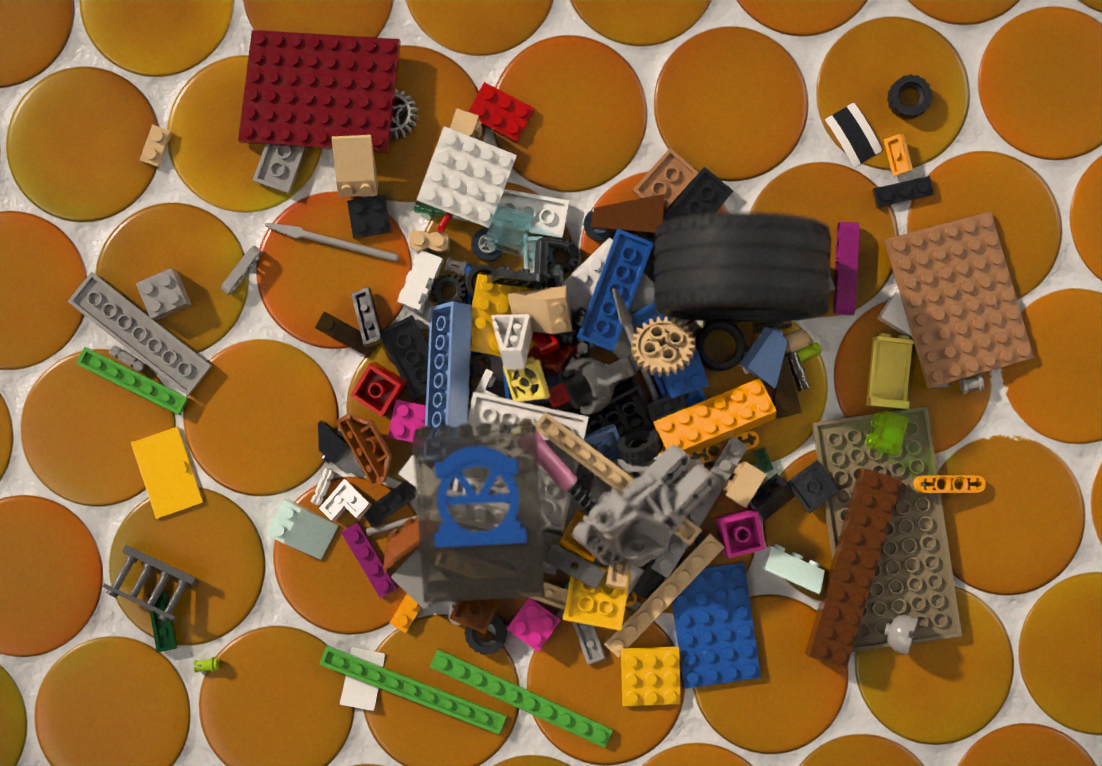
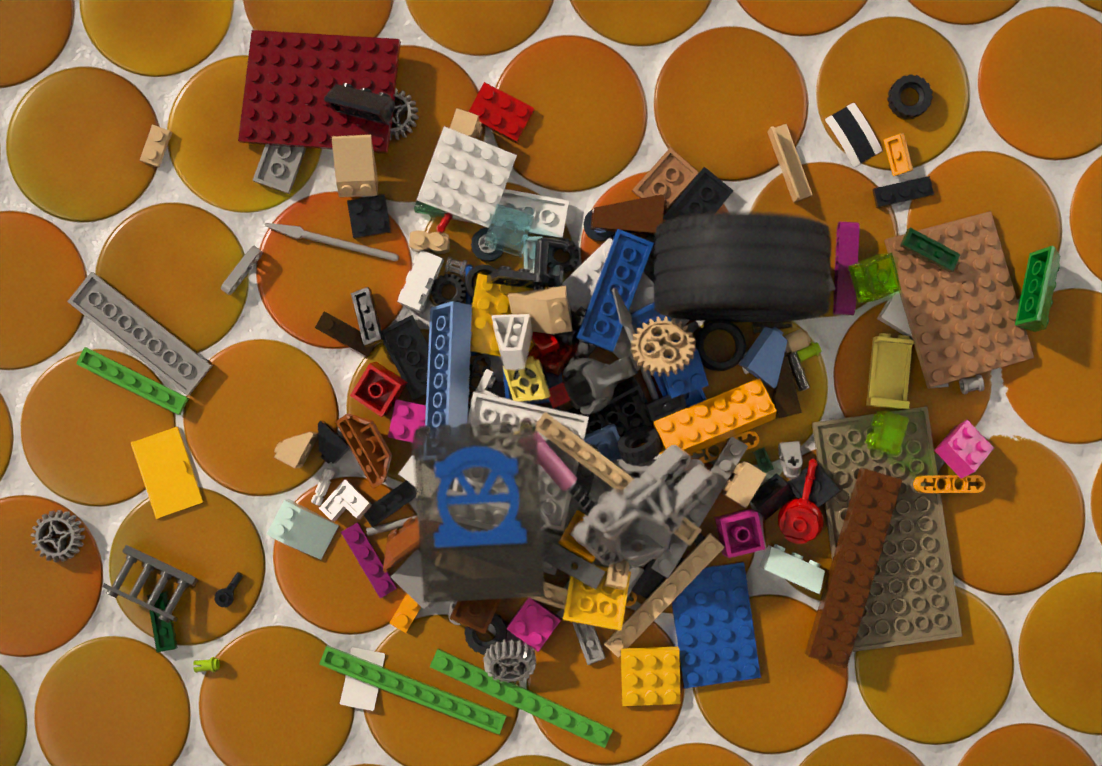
(59, 543): none -> light grey gear
(127, 359): light grey axle -> none
(163, 294): light grey brick -> none
(225, 596): none -> black plate
(296, 449): none -> tan slope
(360, 103): none -> black slope
(509, 661): none -> light grey gear
(789, 162): none -> tan panel
(790, 458): none -> light grey piece
(800, 518): none -> red piece
(875, 277): none -> clear neon green brick
(901, 633): light grey cylinder -> none
(930, 250): none -> dark green plate
(964, 449): none -> dark pink brick
(1038, 289): none -> green slope

